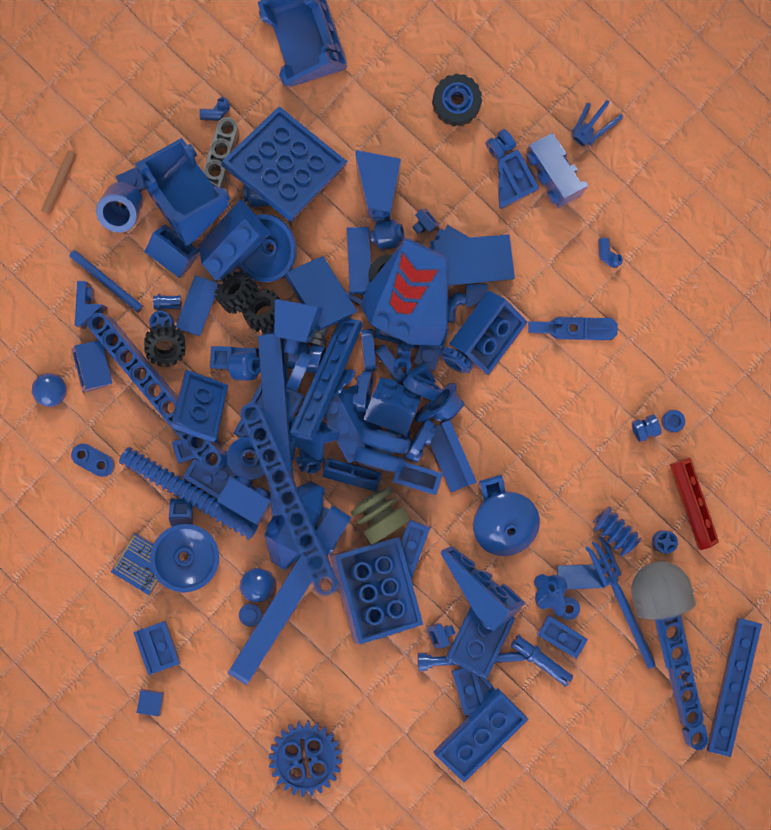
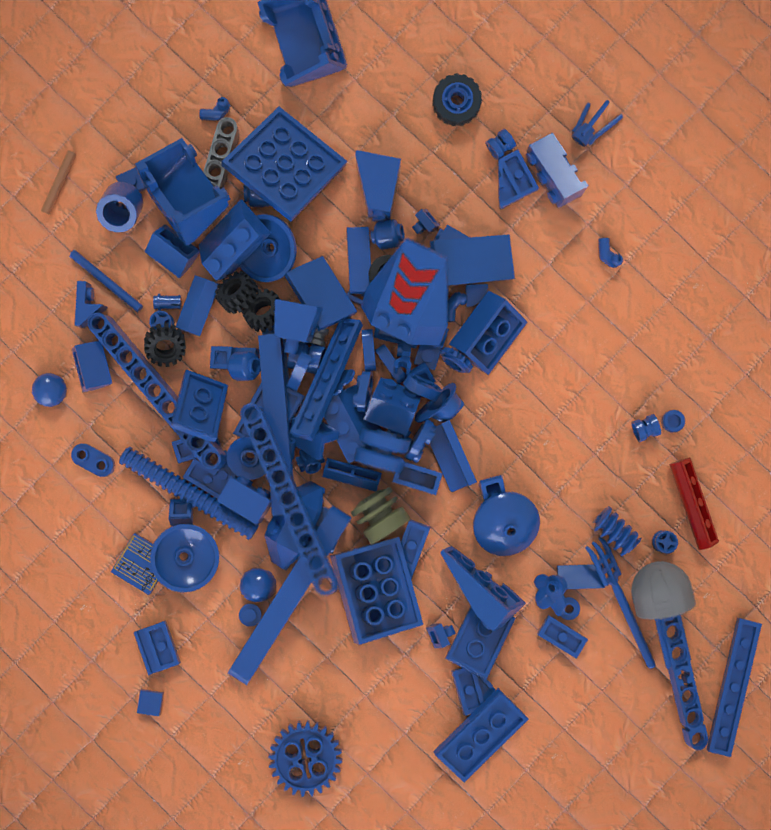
(427, 661): blue piece -> none
(534, 655): blue pin -> none
(586, 328): blue piece -> none

